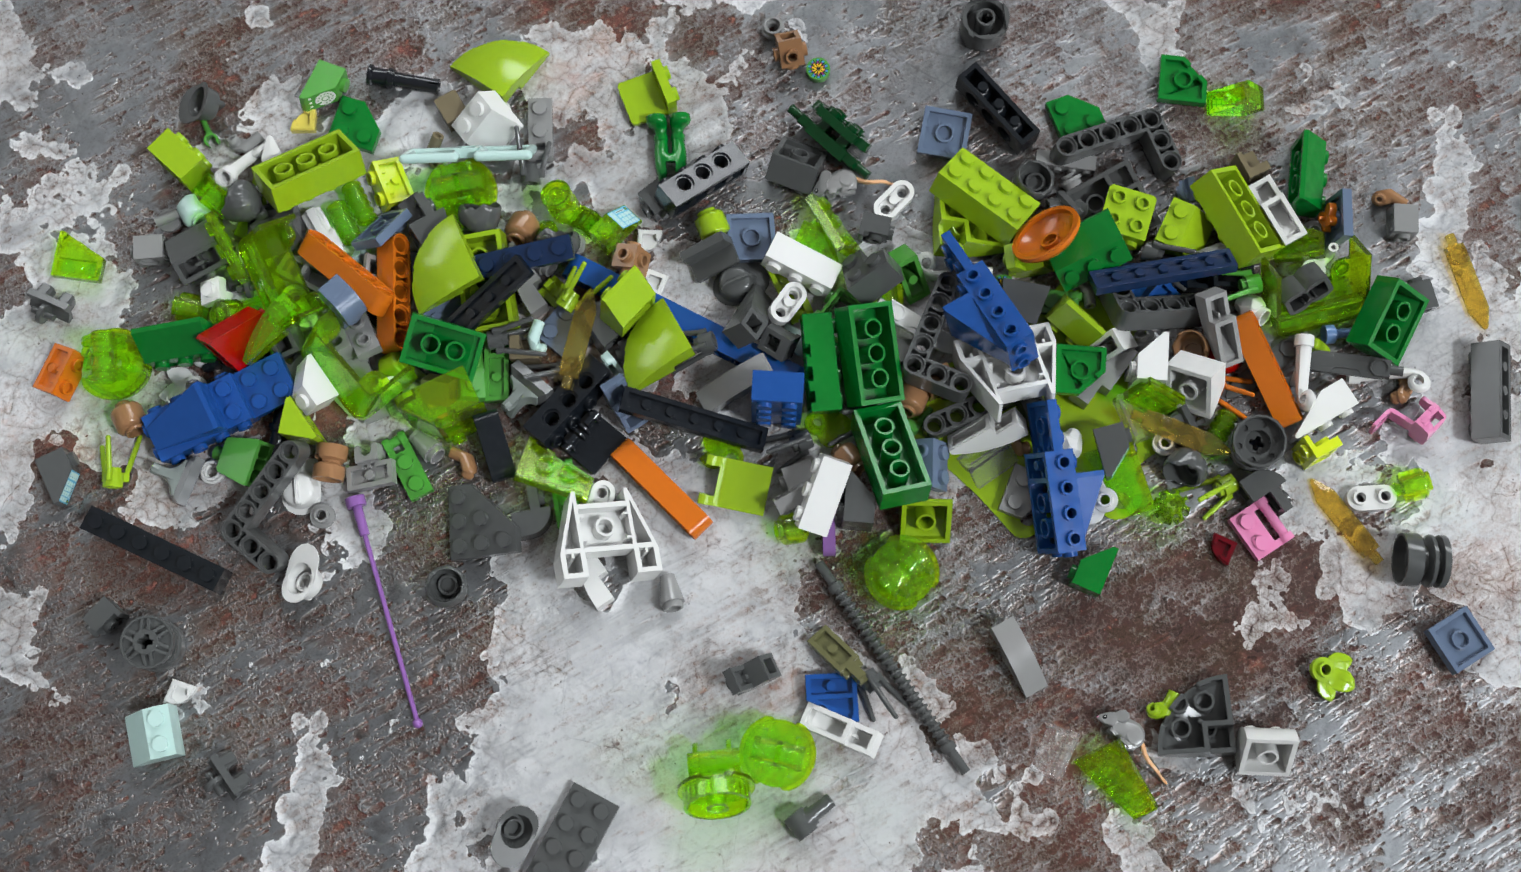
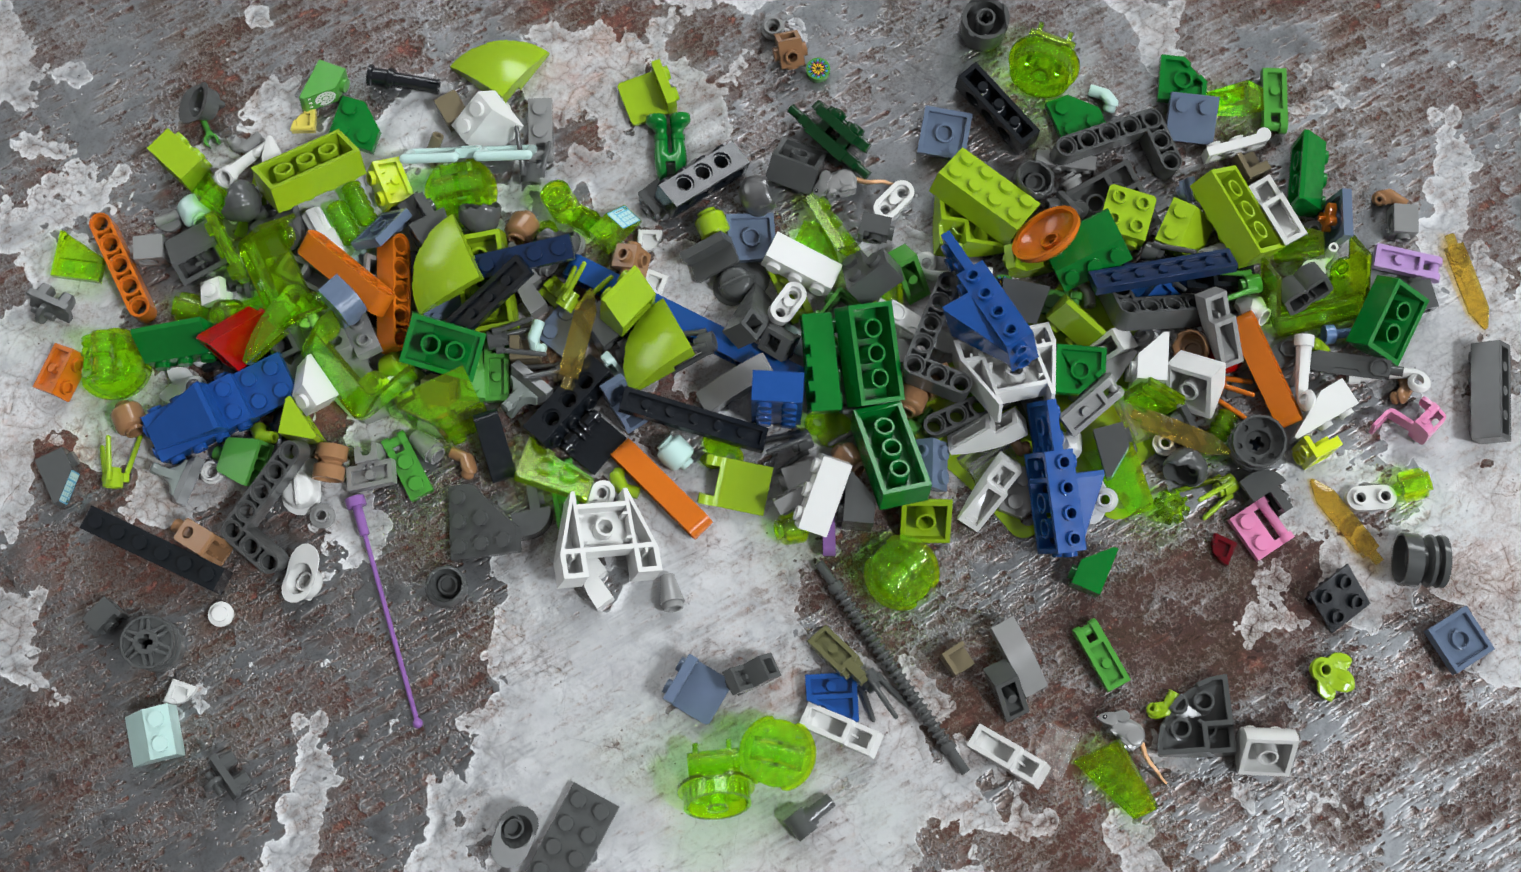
(118, 258): none -> orange beam
(201, 540): none -> medium nougat torso
(221, 614): none -> white plate
(259, 432): none -> lime arm
(619, 482): none -> lime arm
(675, 452): none -> light aqua head
(696, 689): none -> sand blue bracket
(756, 196): none -> flat silver hair
(956, 659): none -> dark tan panel
(989, 491): none -> white slope
(1006, 689): none -> dark grey slope
(1009, 756): none -> white slope
(1043, 63): none -> clear neon green piece
(1091, 404): none -> light grey plate
(1101, 655): none -> bright green plate
(1106, 96): none -> light aqua arm
(1192, 117): none -> sand blue plate
(1217, 151): none -> white plate
(1275, 99): none -> bright green plate
(1338, 598): none -> black hinge
(1406, 262): none -> lavender plate

